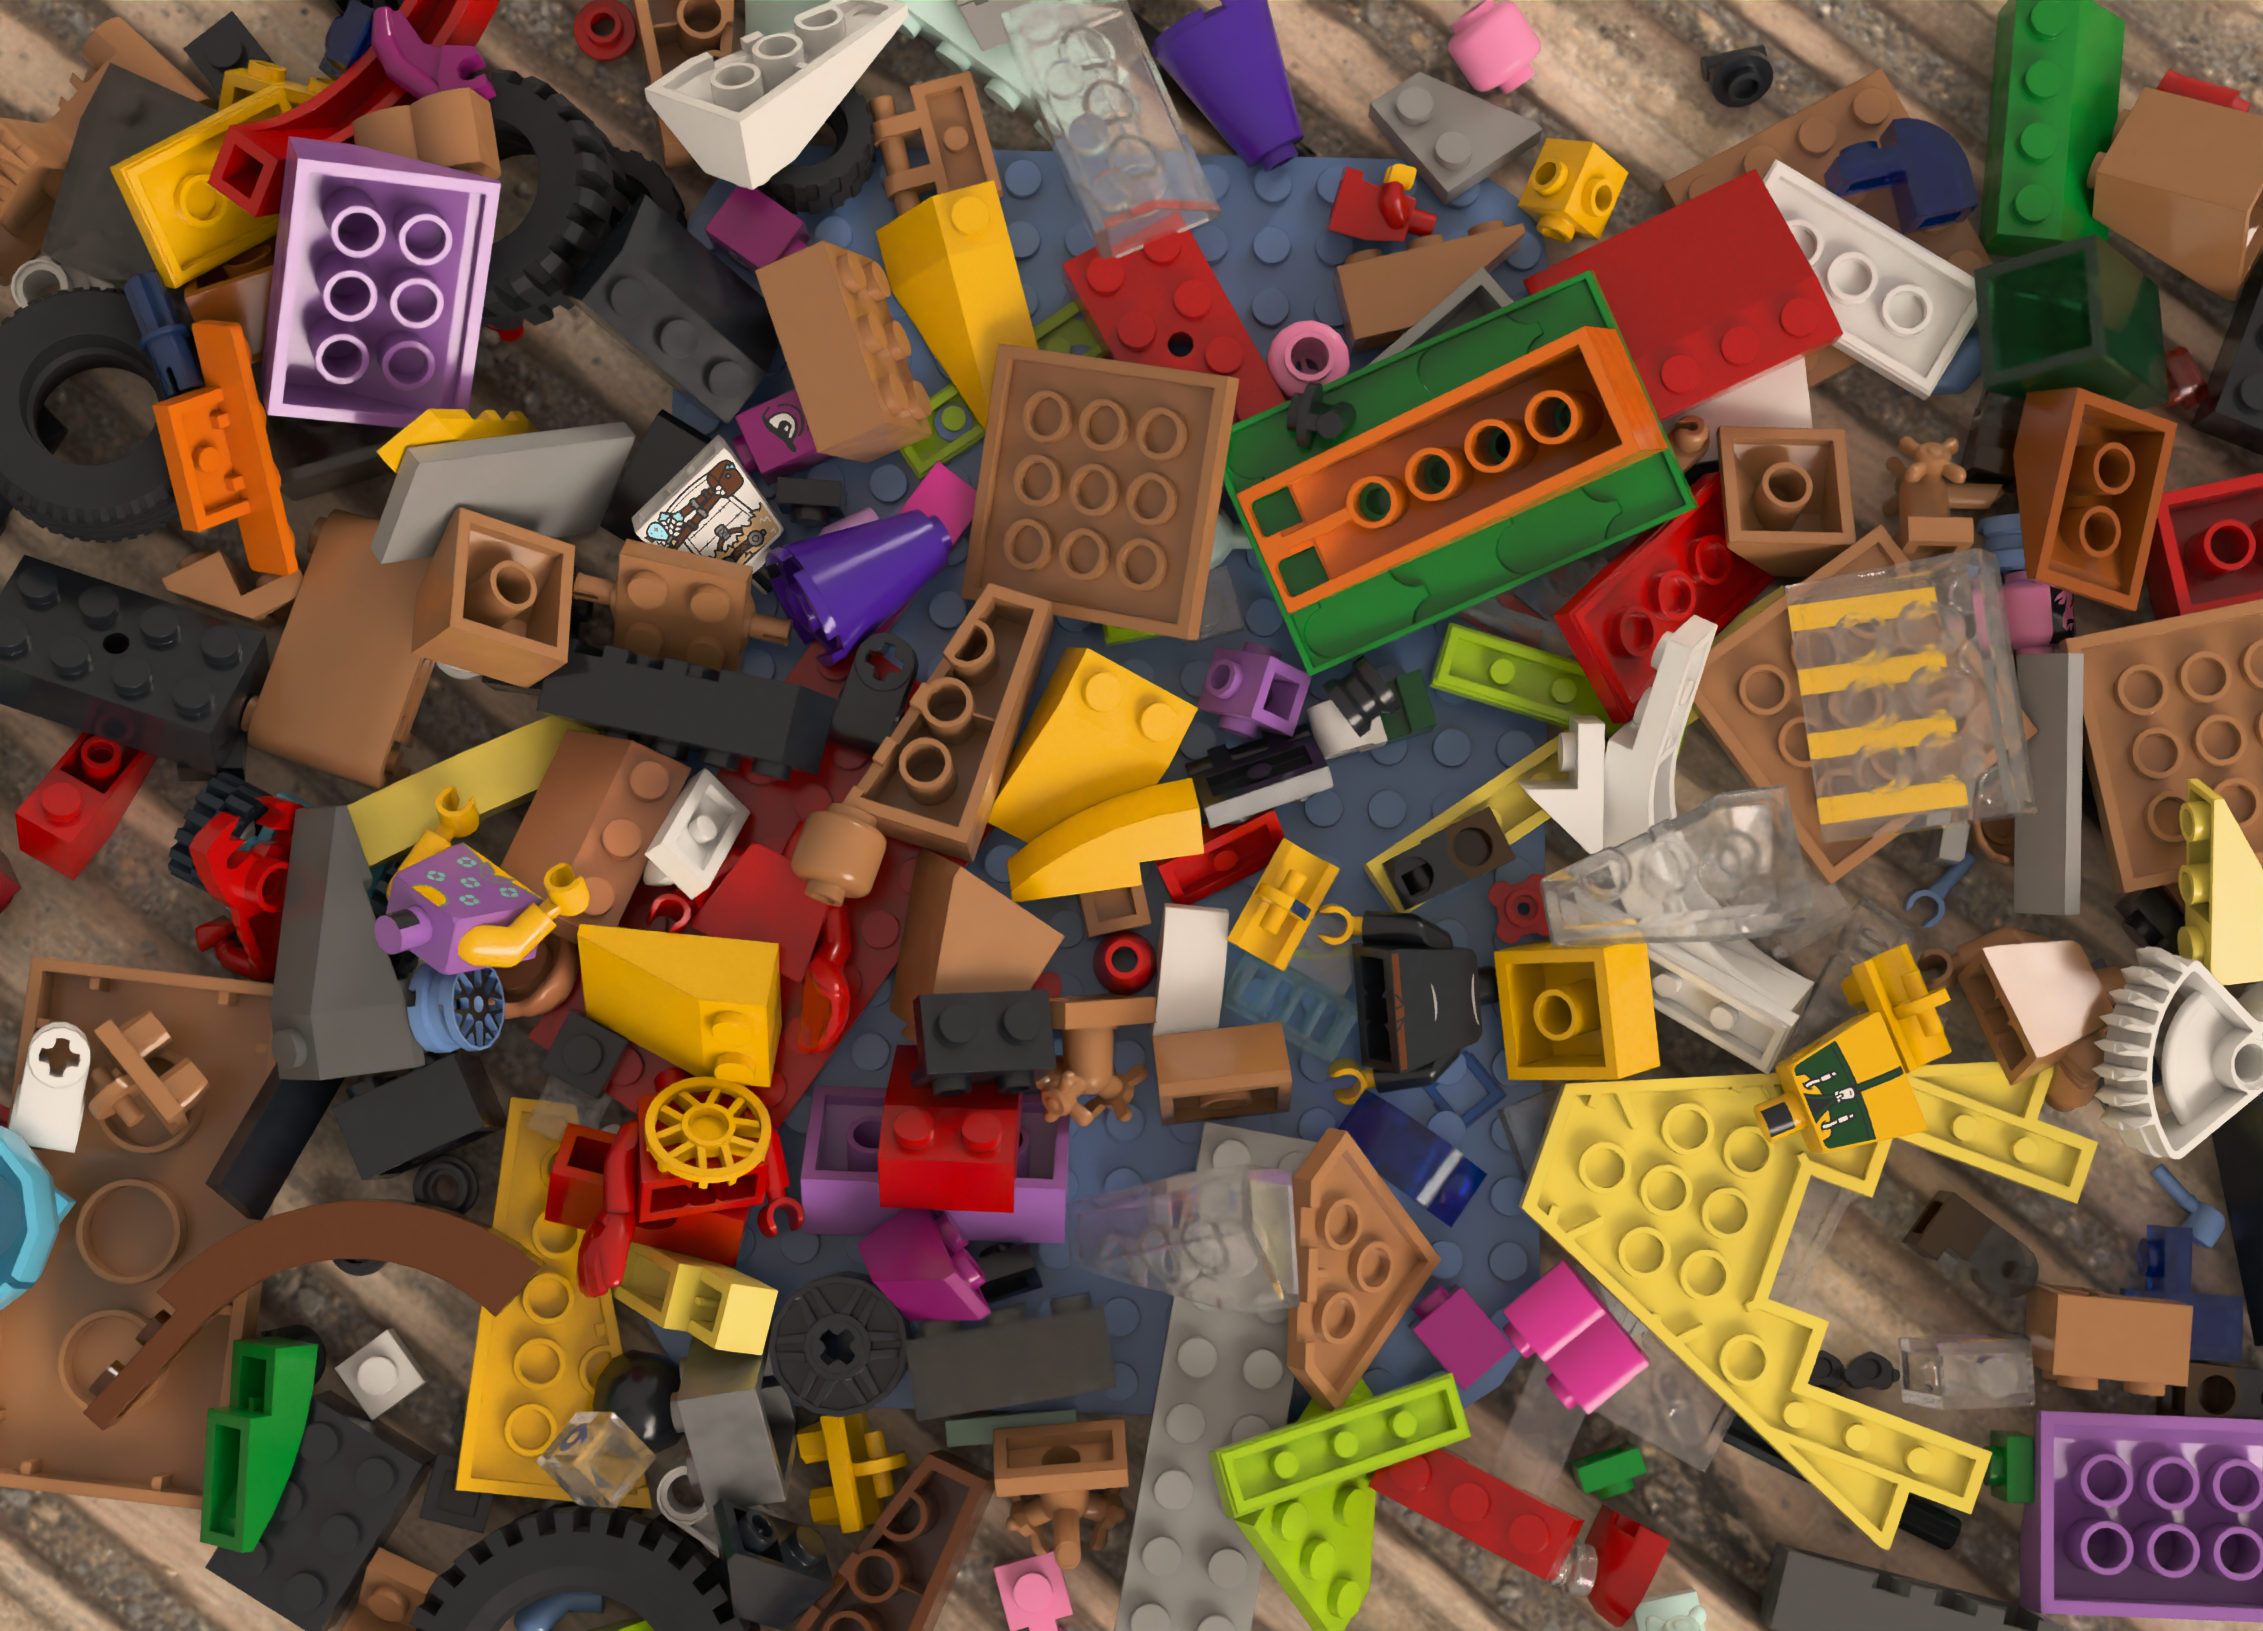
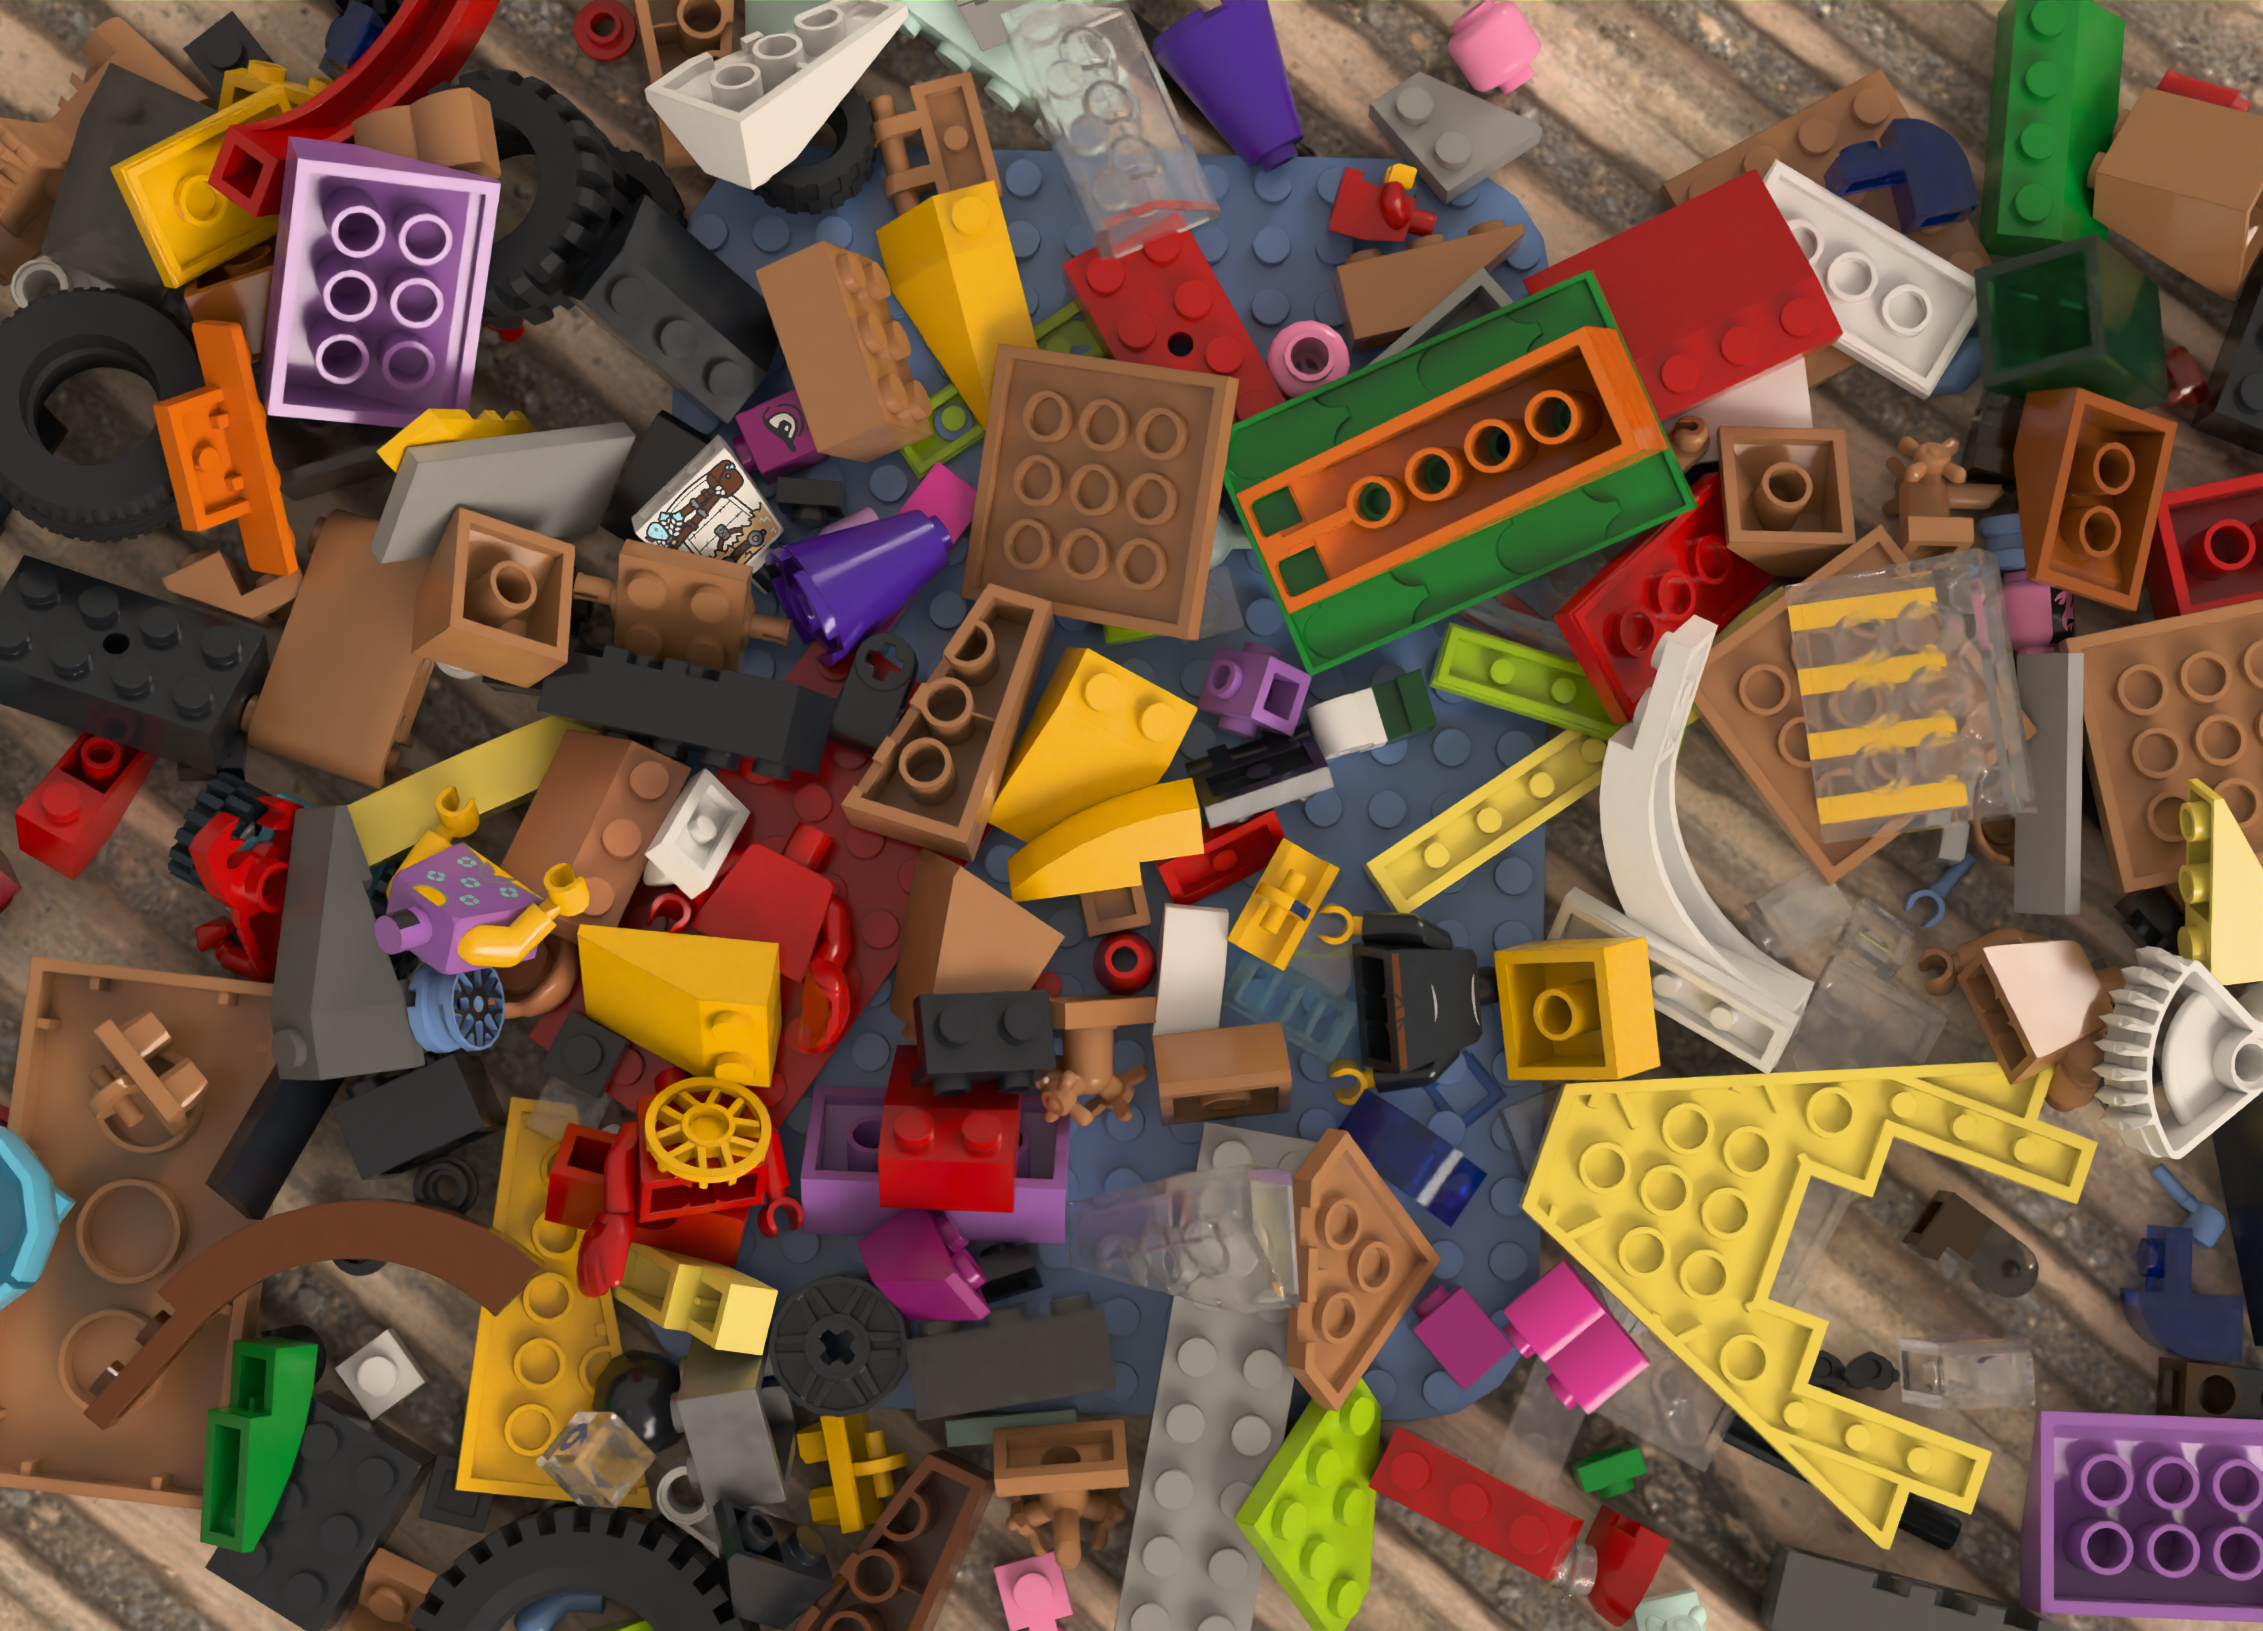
(49, 1100): white piece -> none
(162, 334): dark blue axle -> none
(421, 66): magenta piece -> none
(755, 230): magenta brick -> none
(838, 854): medium nougat head -> none
(1310, 415): black plate -> none
(1338, 1445): lime tile -> none
(1361, 696): black wheel -> none
(1449, 859): leg -> none
(1506, 900): red plate -> none
(1572, 190): yellow brick -> none
(1579, 801): white slope -> none
(1695, 878): clear wedge -> none
(1738, 75): black plate -> none
(1843, 1090): yellow torso -> none
(1897, 990): yellow hips -> none
(2010, 1466): green plate -> none
(2100, 1335): medium nougat brick -> none

